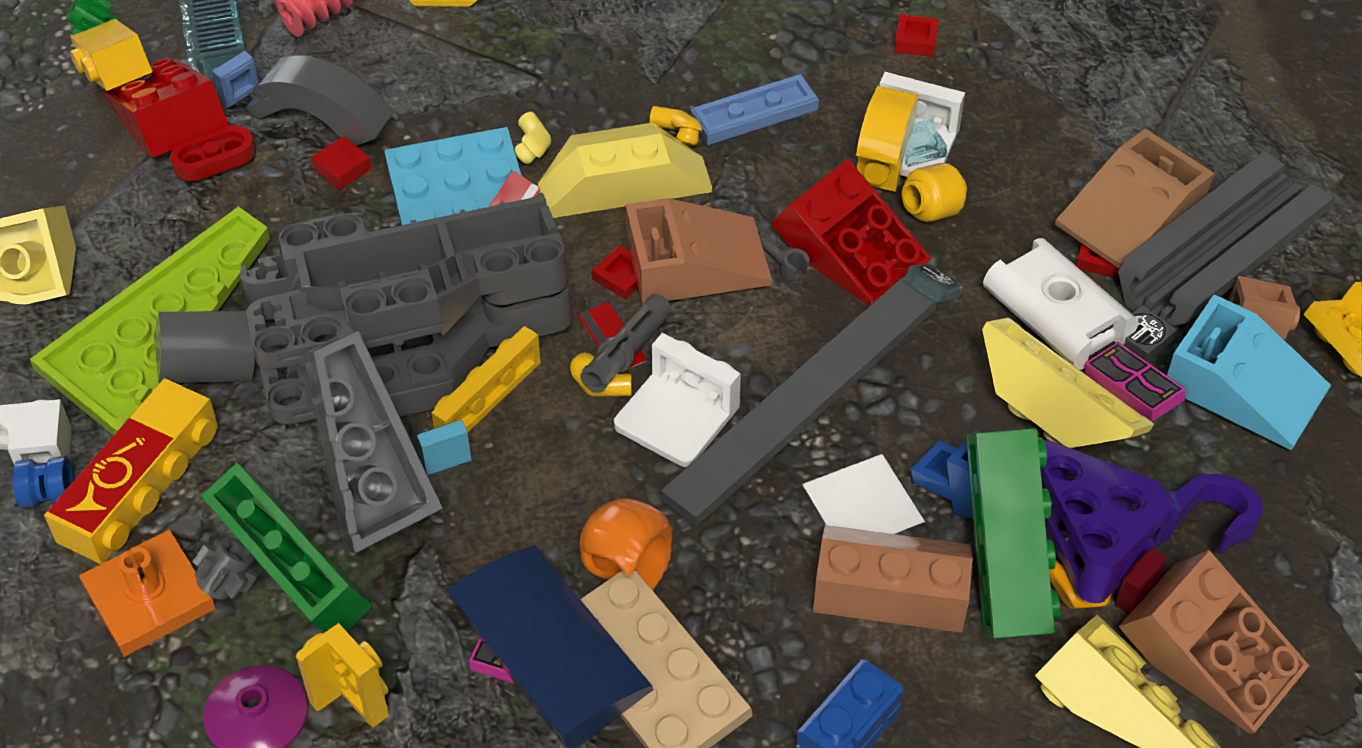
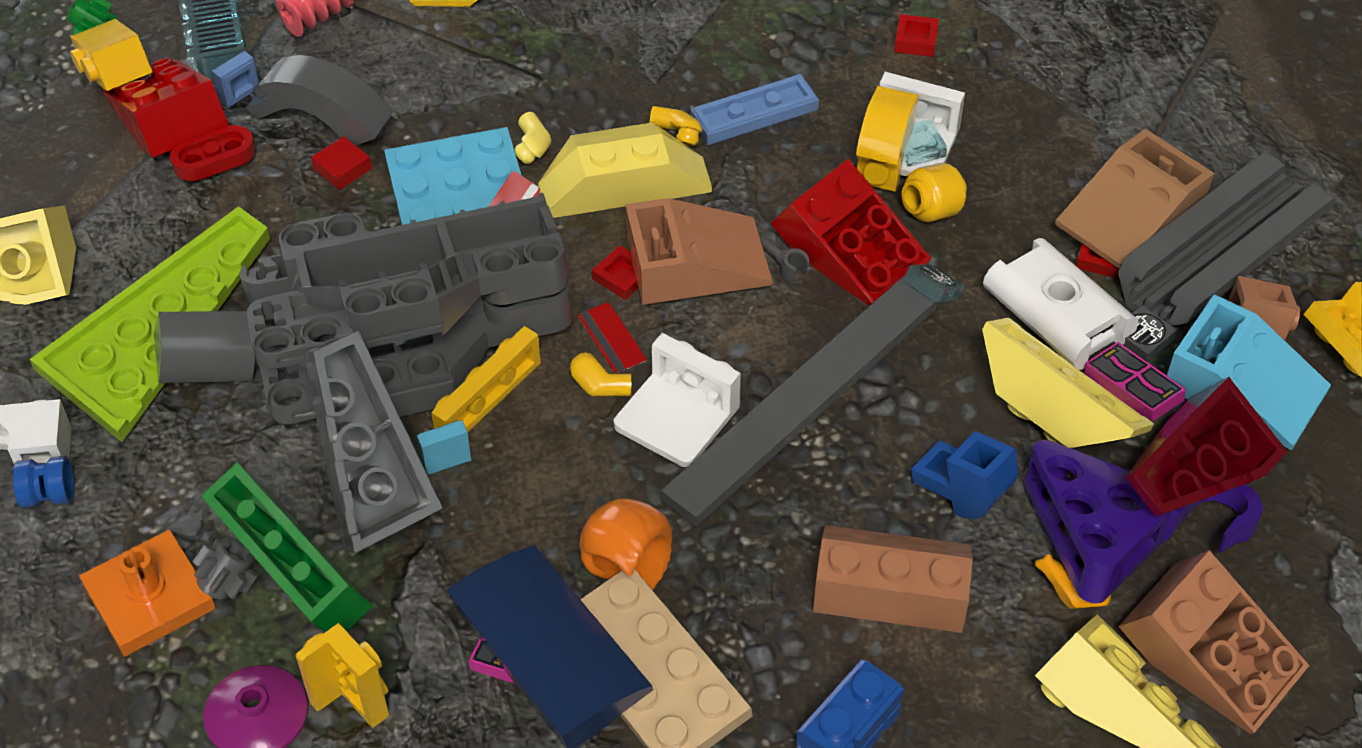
(132, 471): yellow brick -> none
(618, 352): dark grey pin -> none
(864, 498): white sticker -> none
(1012, 533): green brick -> none
(1140, 580): dark red tile -> none
(1205, 450): none -> dark red wedge

